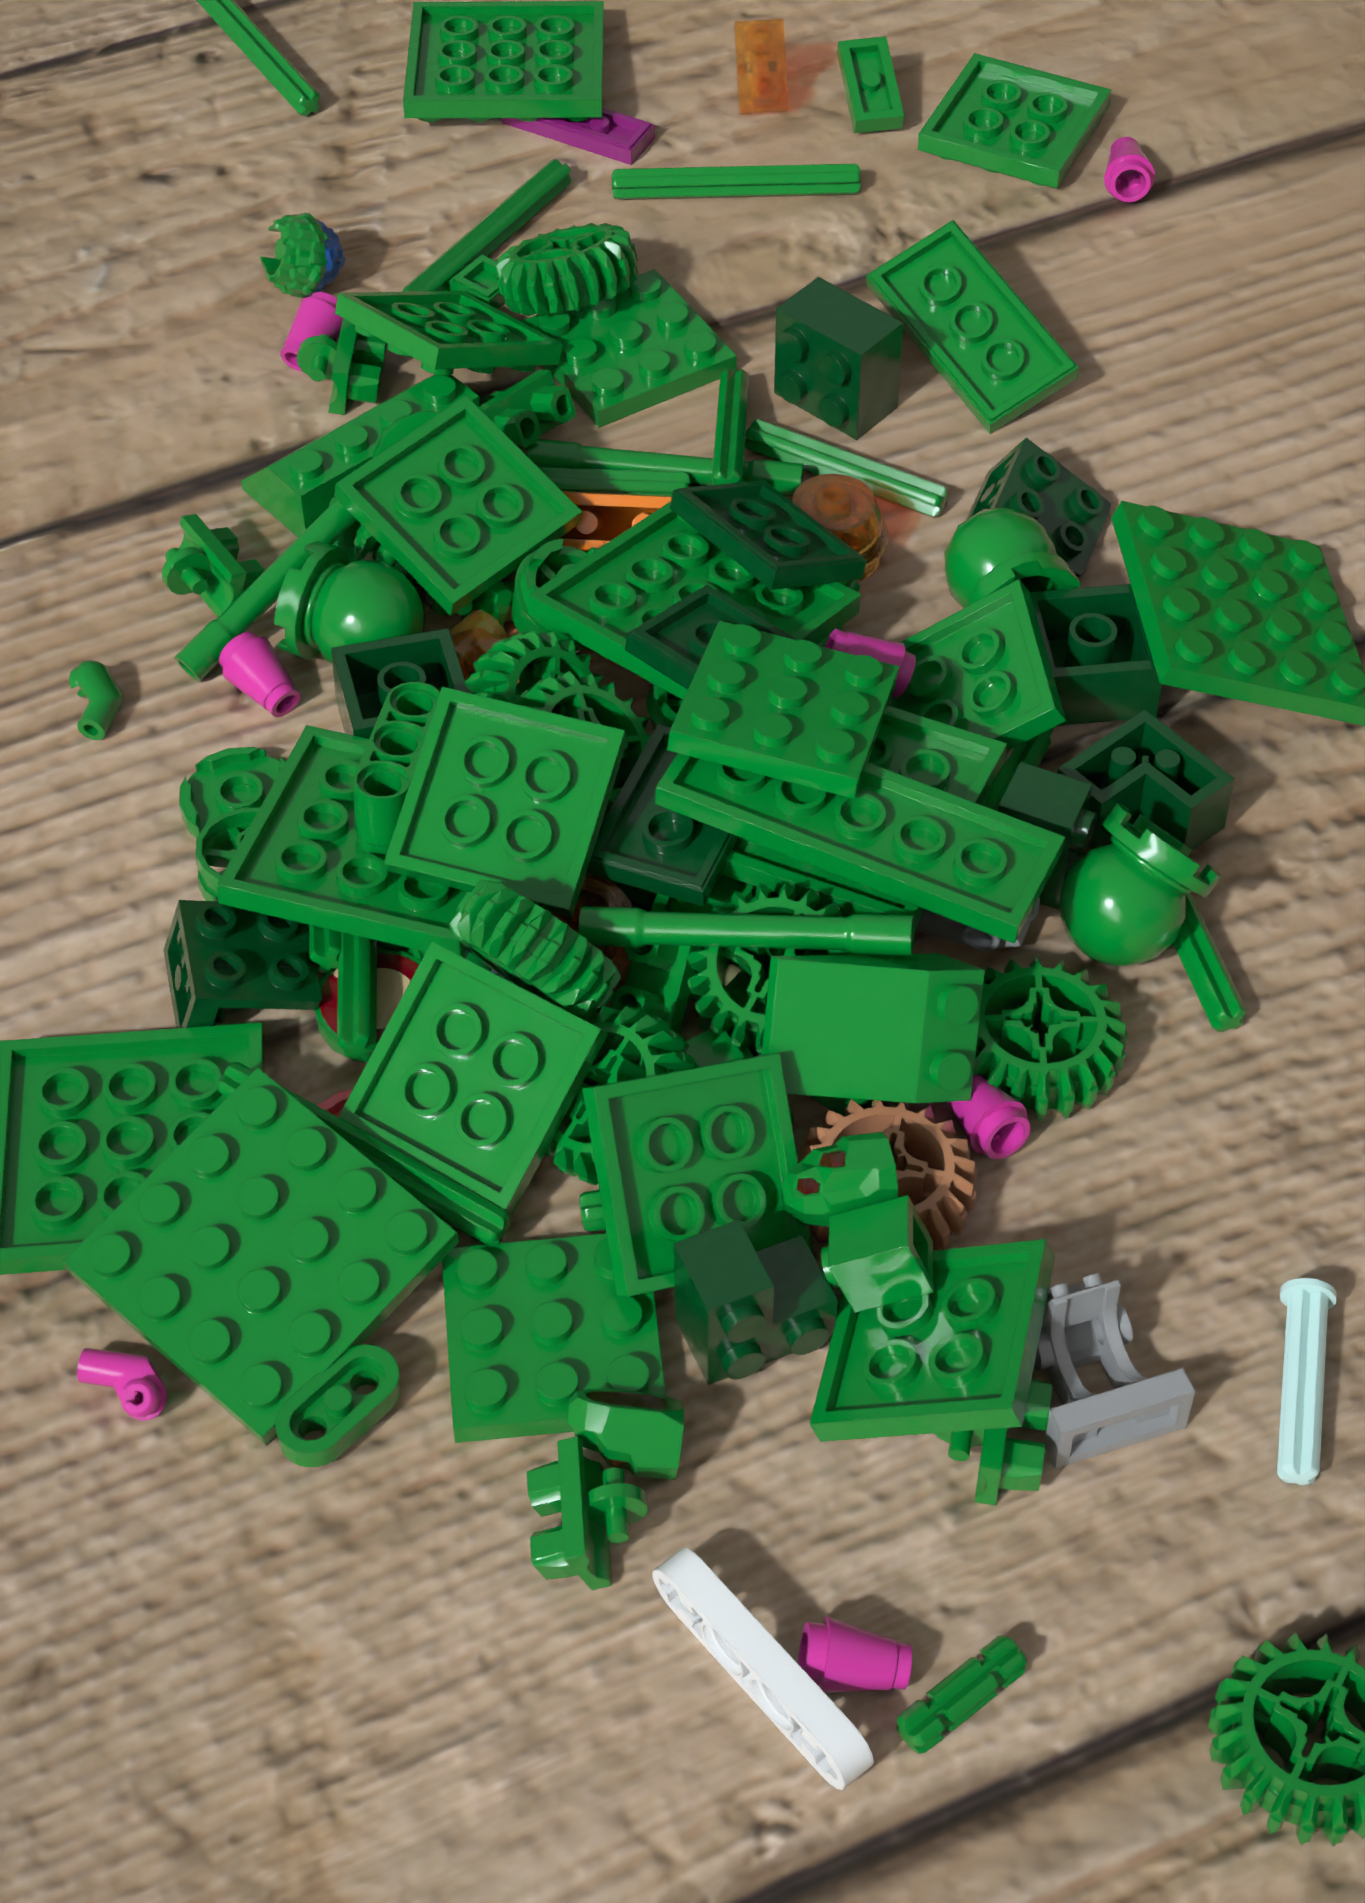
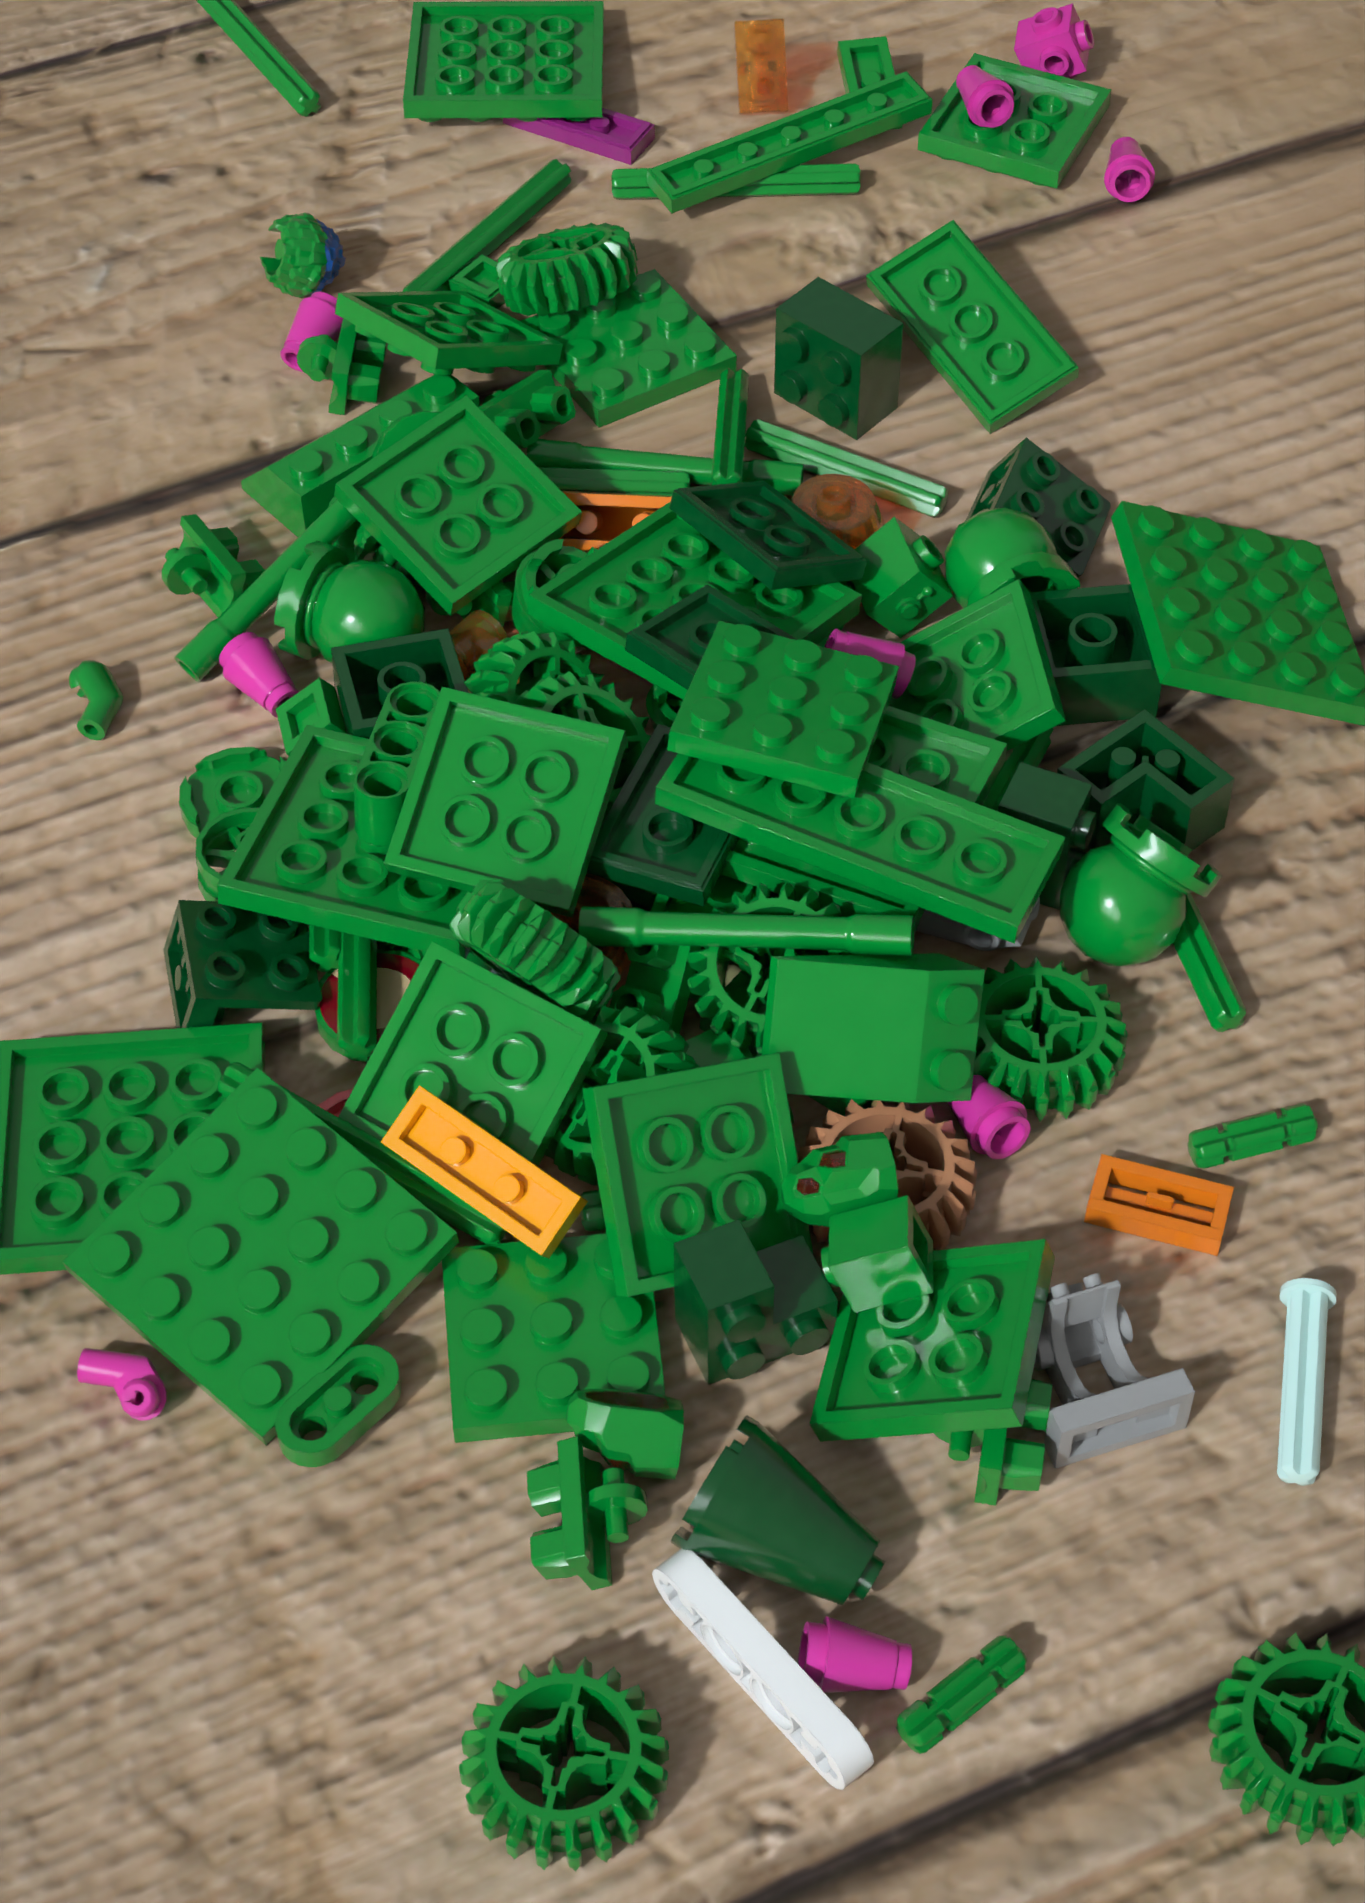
(312, 706): none -> green plate
(484, 1172): none -> light orange plate
(510, 1744): none -> green gear
(779, 1522): none -> dark green cone
(788, 142): none -> green tile
(901, 577): none -> green head
(985, 97): none -> dark pink cone
(1054, 42): none -> dark pink brick
(1157, 1214): none -> orange tile
(1252, 1135): none -> green axle

